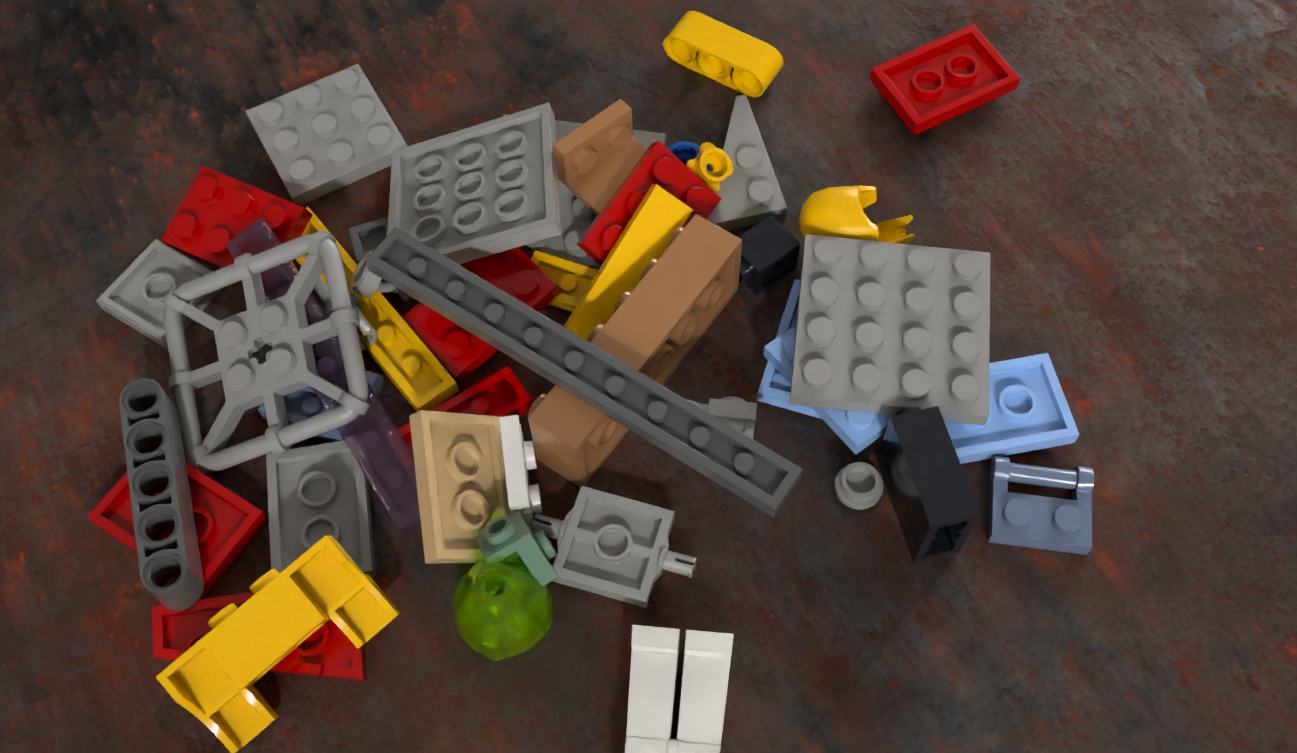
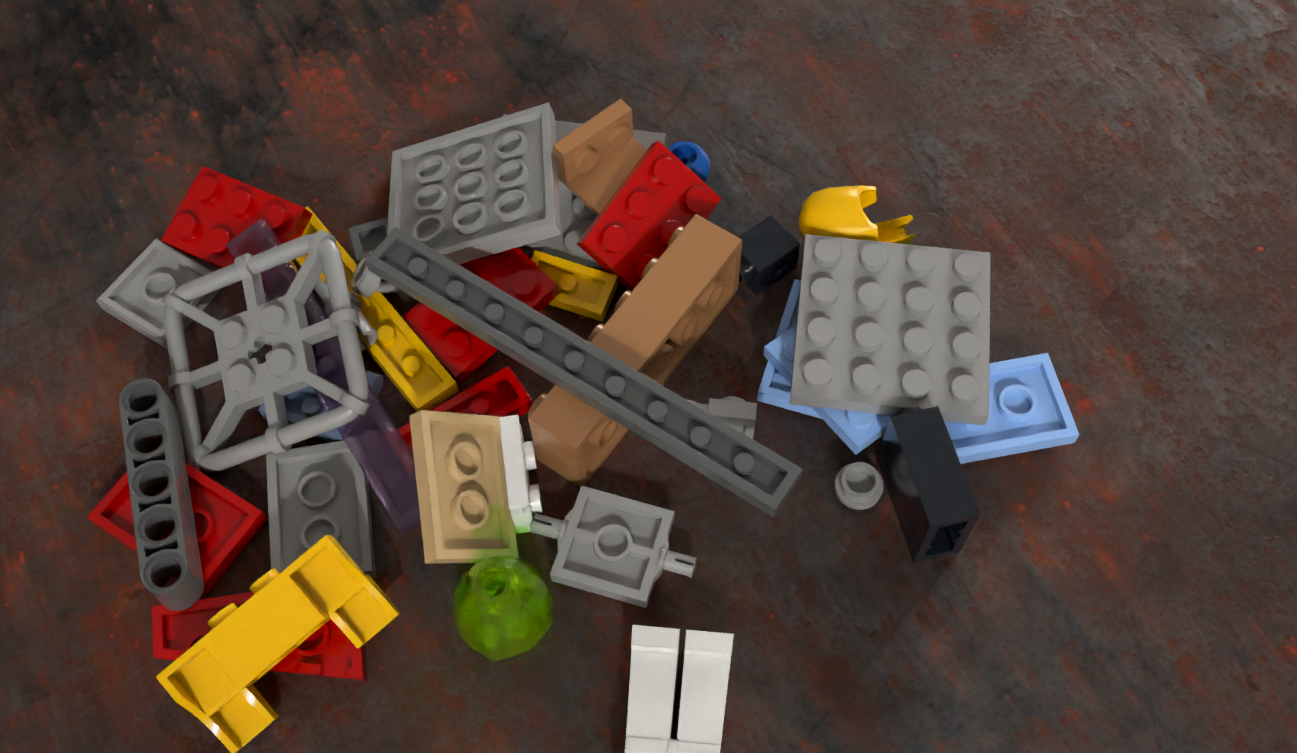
(326, 134): light grey plate -> none
(514, 534): sand green bracket -> none
(622, 270): yellow tile -> none
(719, 162): yellow plate -> none
(723, 53): yellow beam -> none
(752, 188): light grey wing -> none
(944, 79): red plate -> none
(1040, 520): sand blue plate -> none

